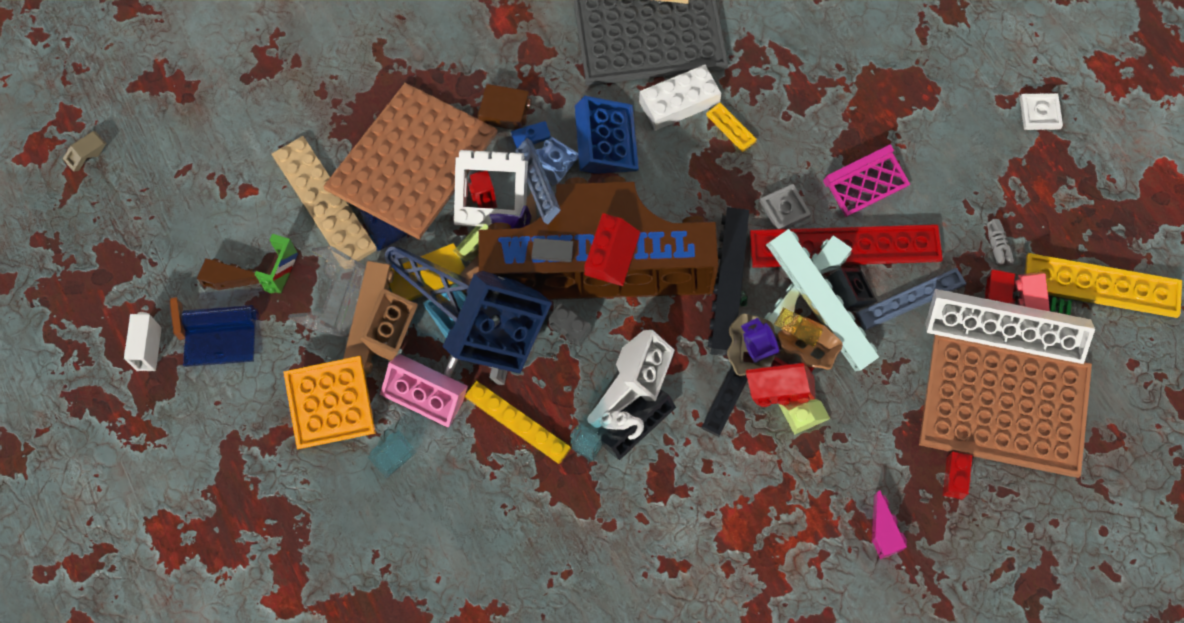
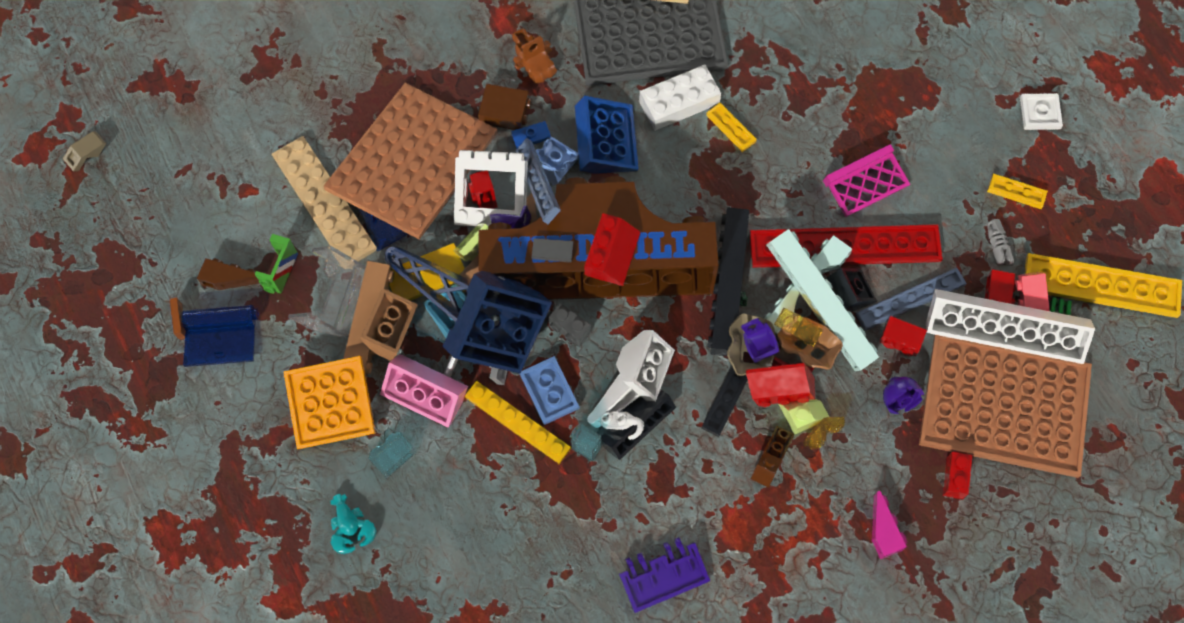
(142, 342): white brick -> none
(348, 525): none -> teal animal
(533, 56): none -> dark orange piece
(549, 390): none -> medium blue plate
(665, 578): none -> dark purple hinge
(772, 456): none -> reddish brown slope
(785, 207): light grey plate -> none
(818, 435): none -> clear yellow slope
(902, 336): none -> red brick
(902, 393): none -> dark purple cylinder
(1017, 191): none -> yellow tile

